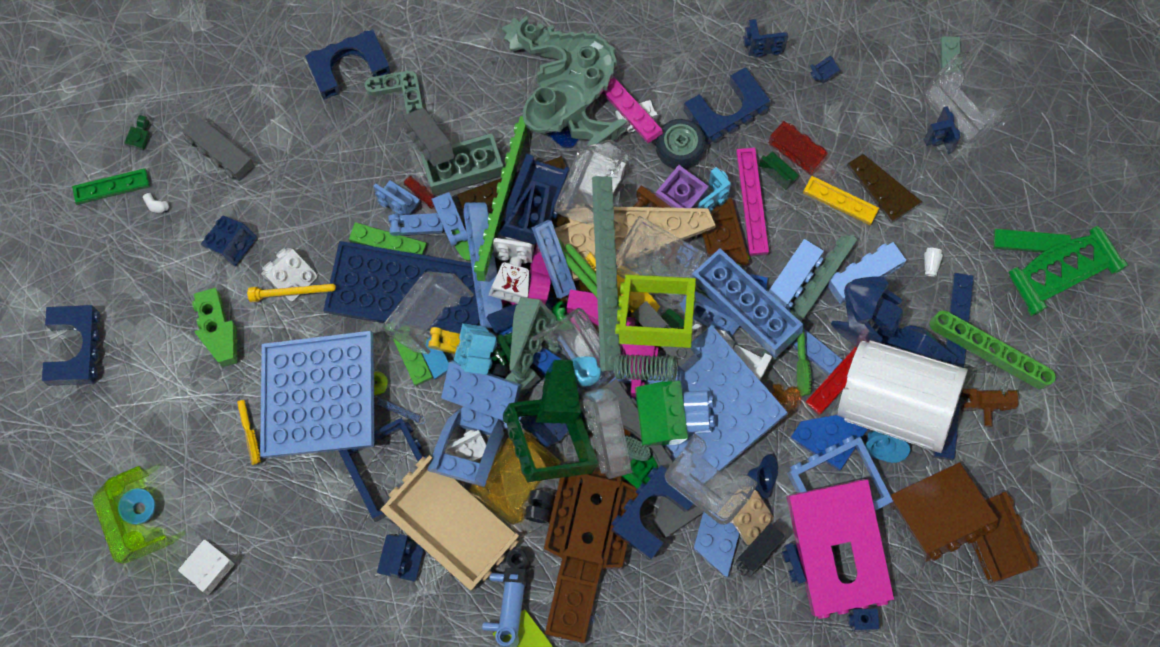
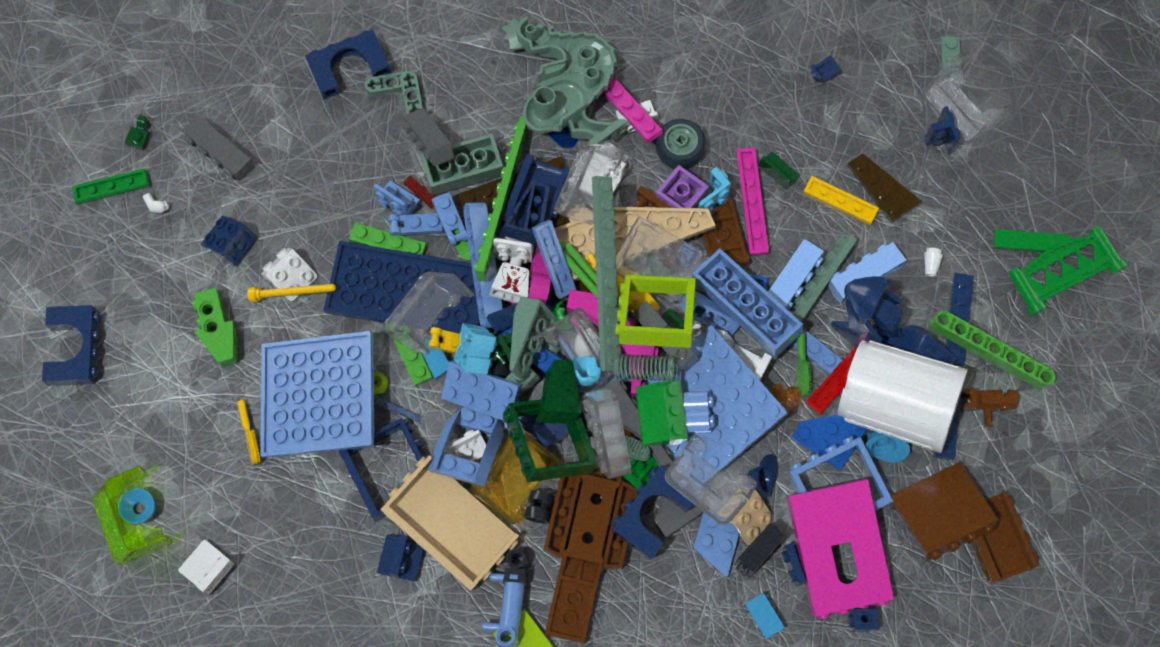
(713, 125): dark blue arch -> none
(758, 45): dark blue bracket -> none
(764, 616): none -> dark azure slope
(798, 147): clear red brick -> none

